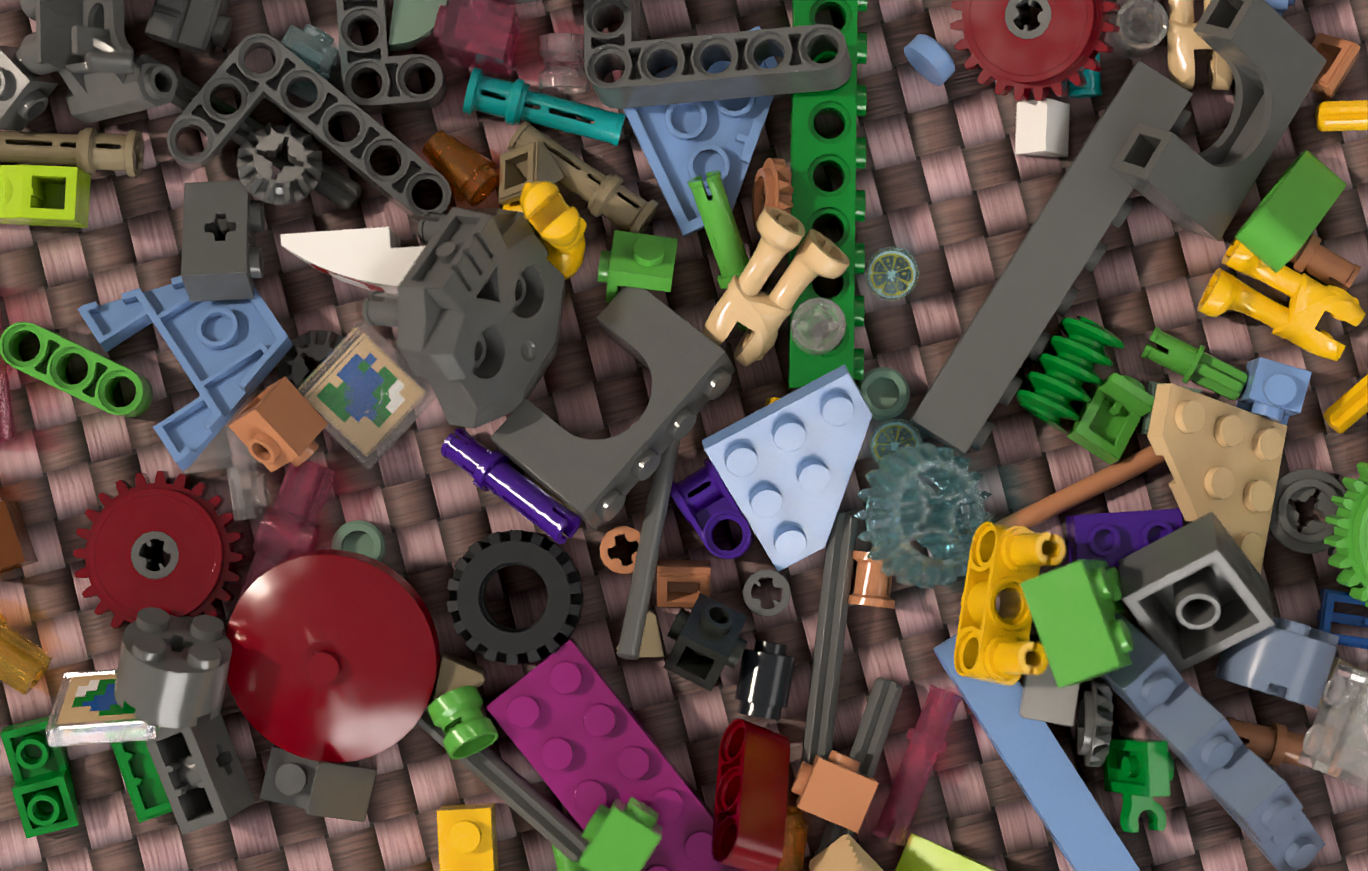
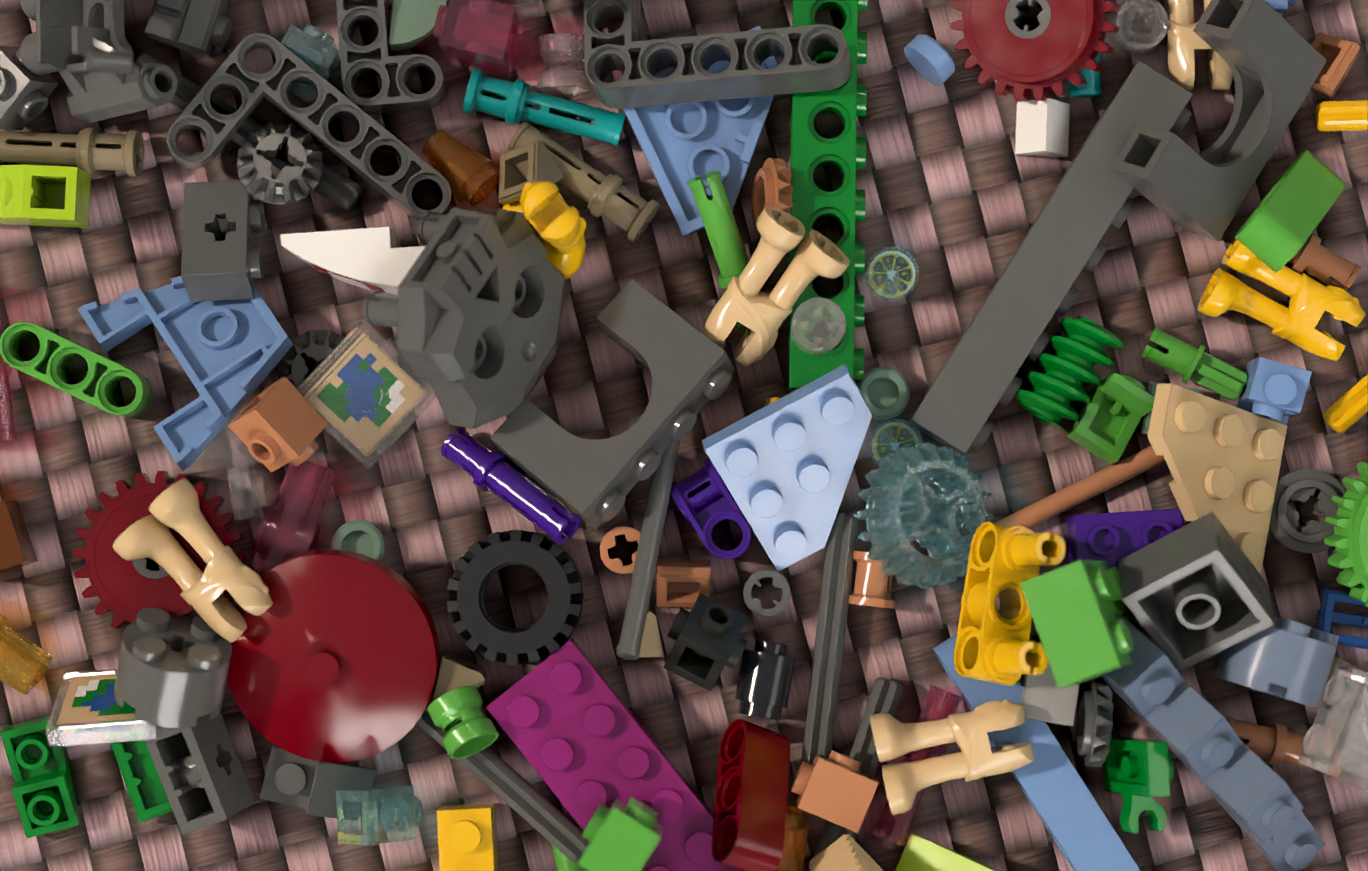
(202, 590): none -> tan piece
(387, 814): none -> clear light blue brick
(638, 262): bright green bracket -> none
(967, 729): none -> tan piece

